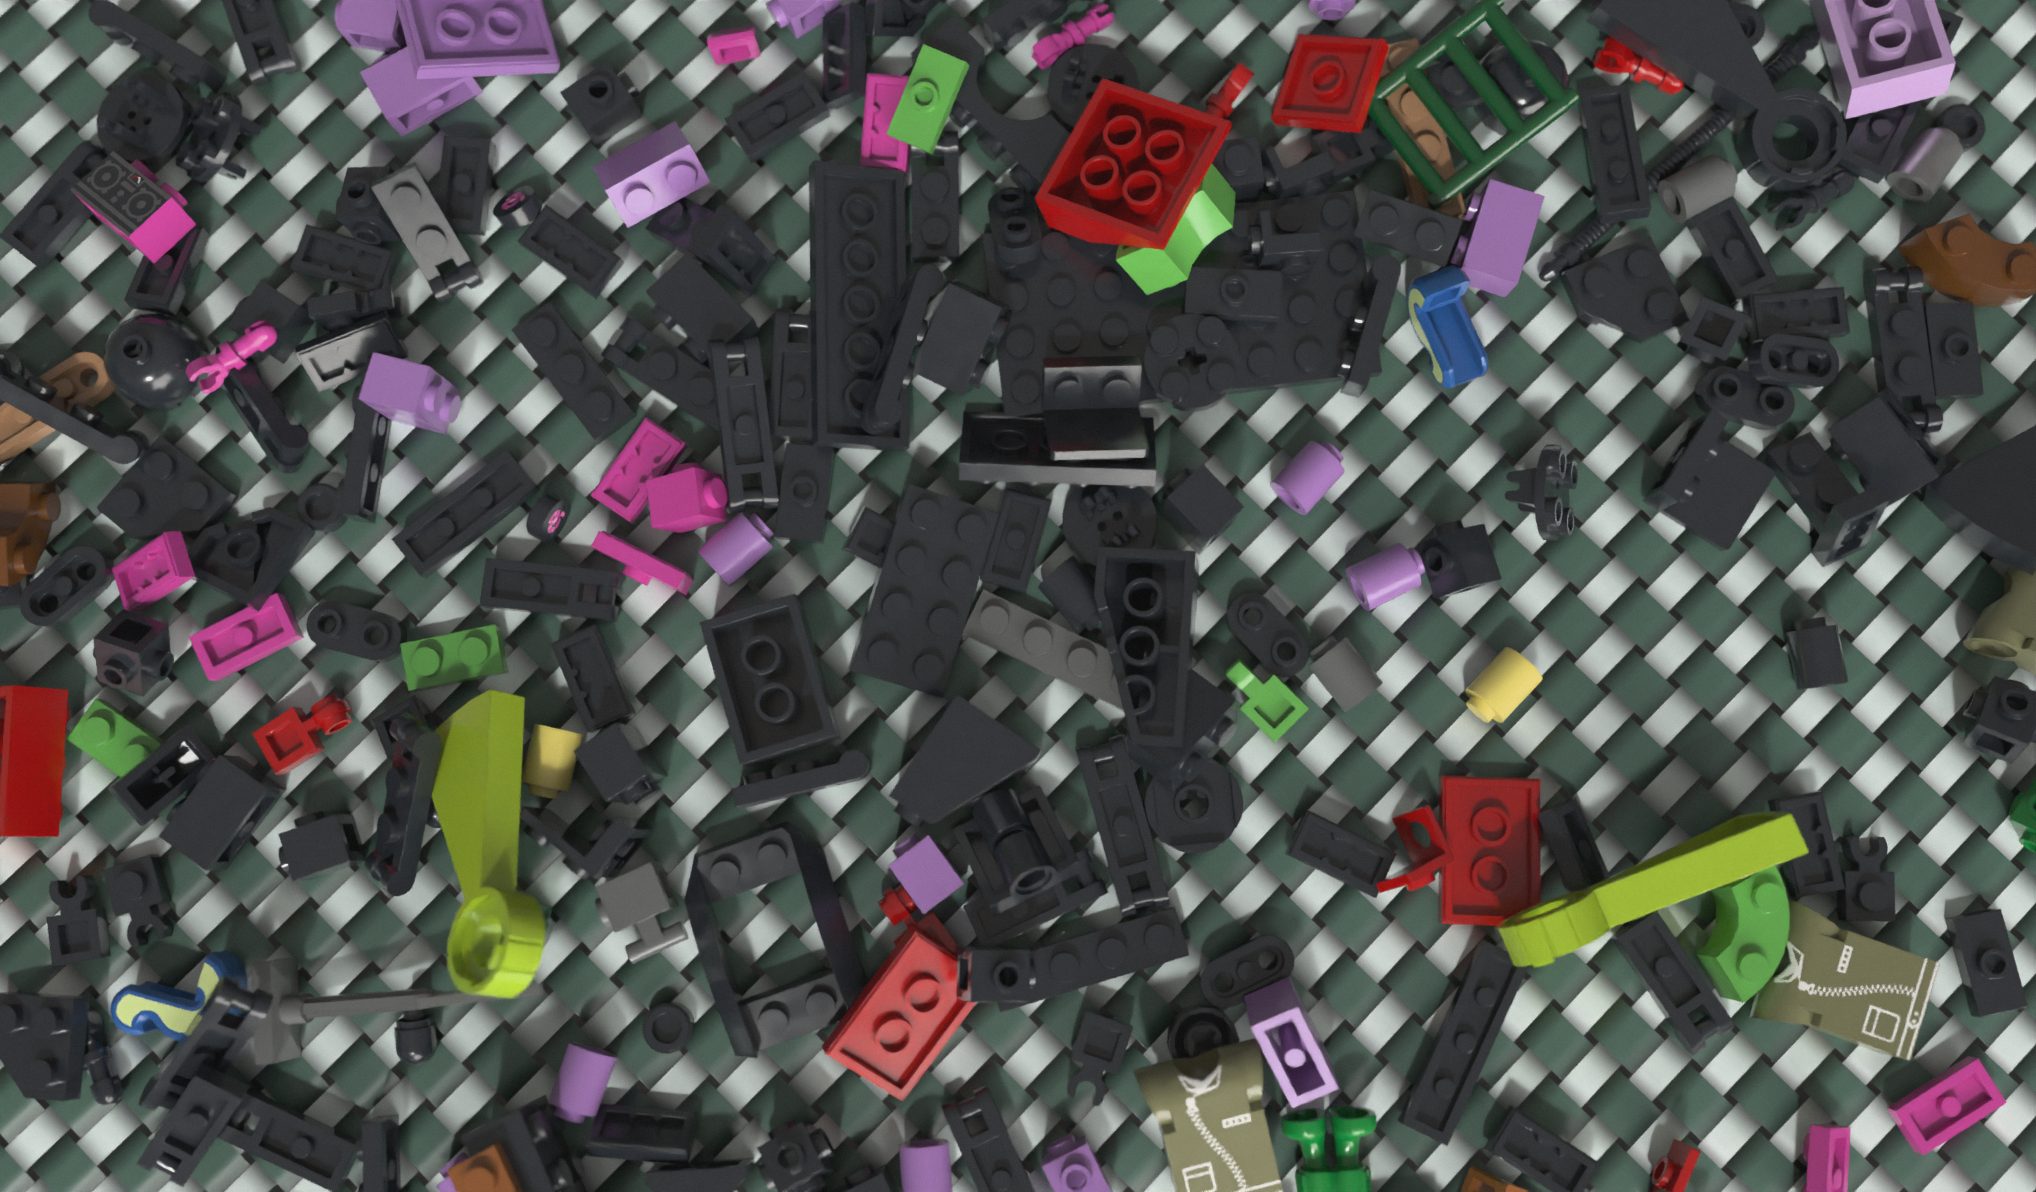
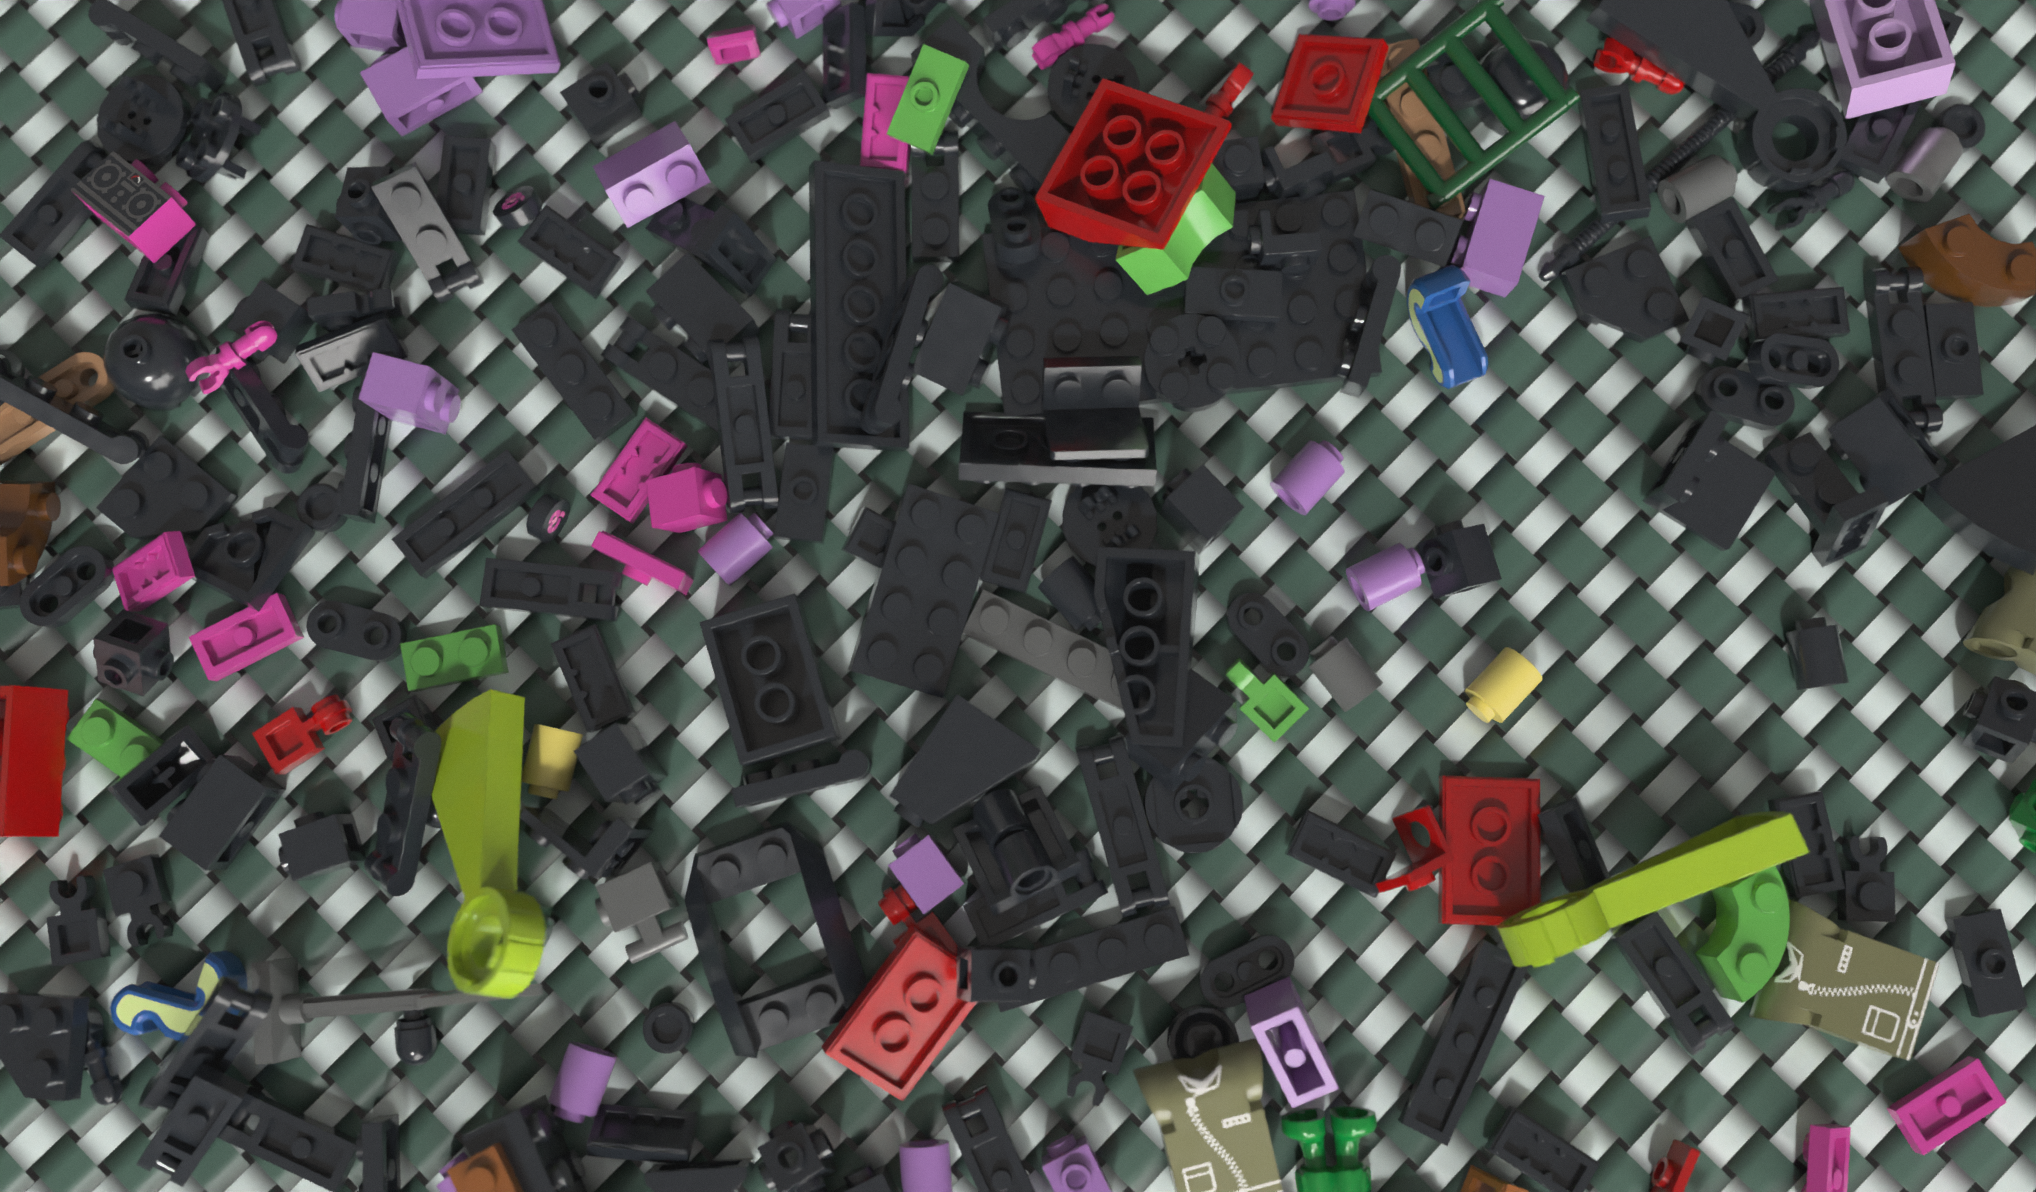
(1546, 492): black plate -> none

